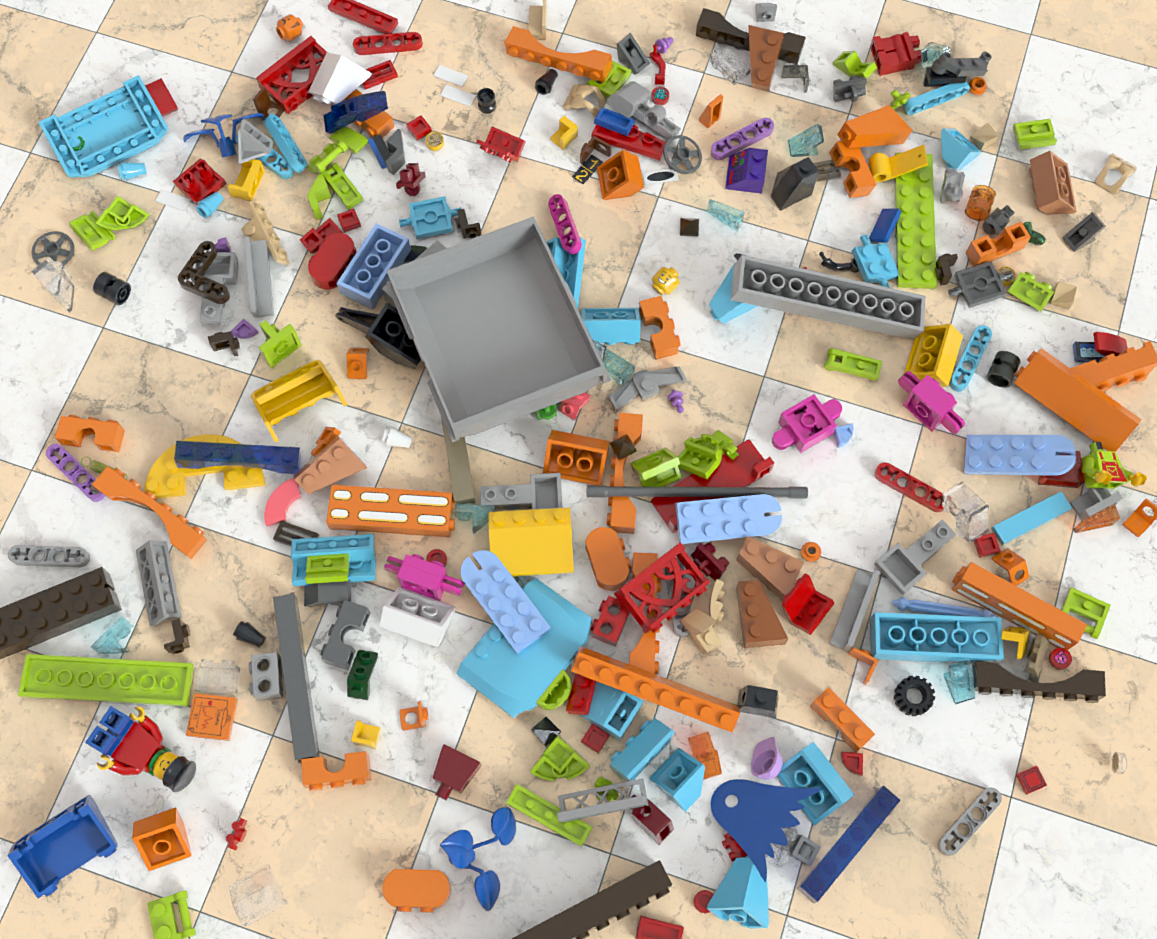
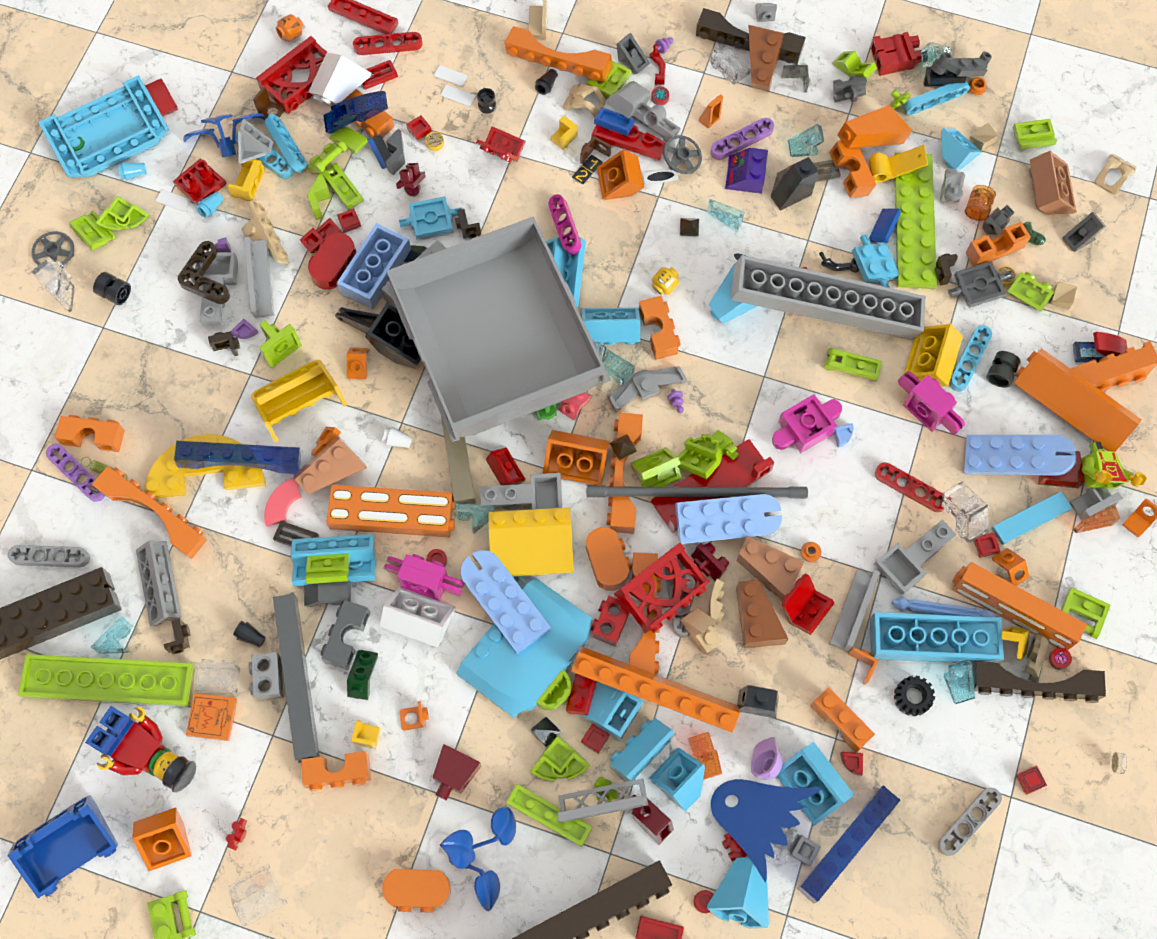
(504, 467): none -> red slope

